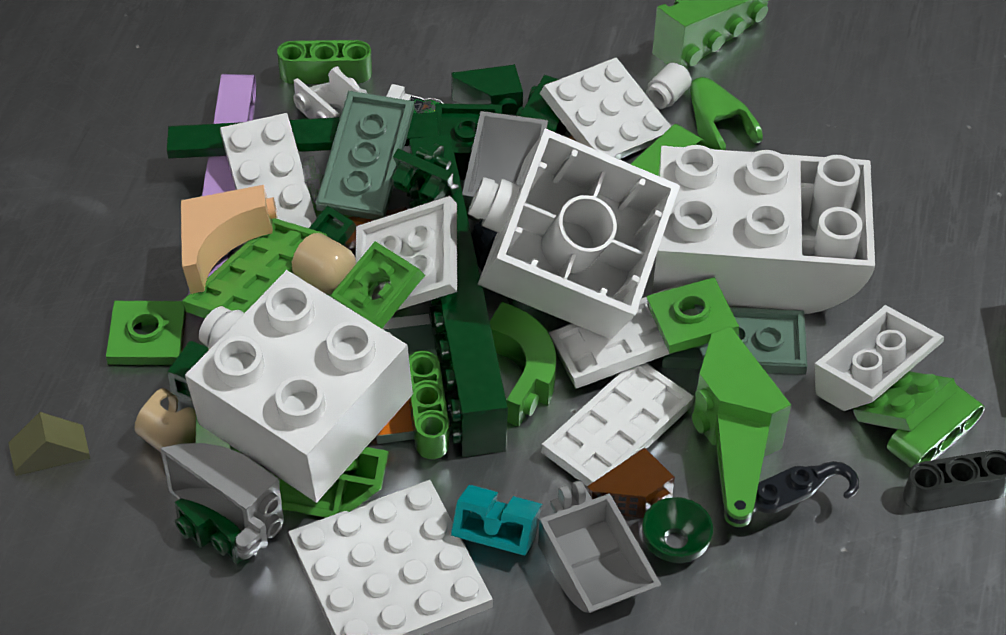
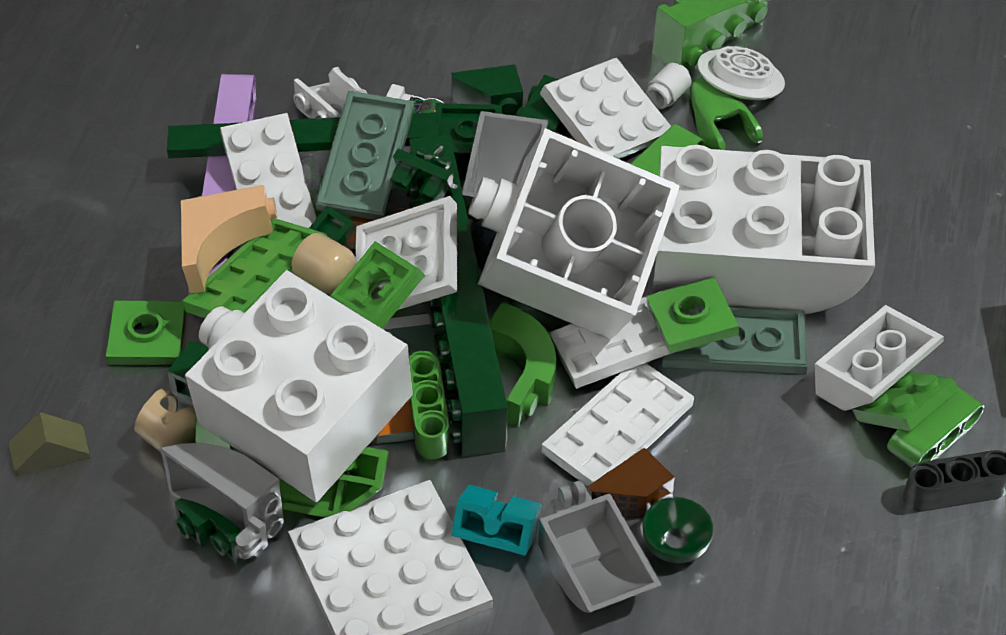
(314, 59): bright green beam -> none
(741, 73): none -> white wheel
(746, 421): bright green slope -> none

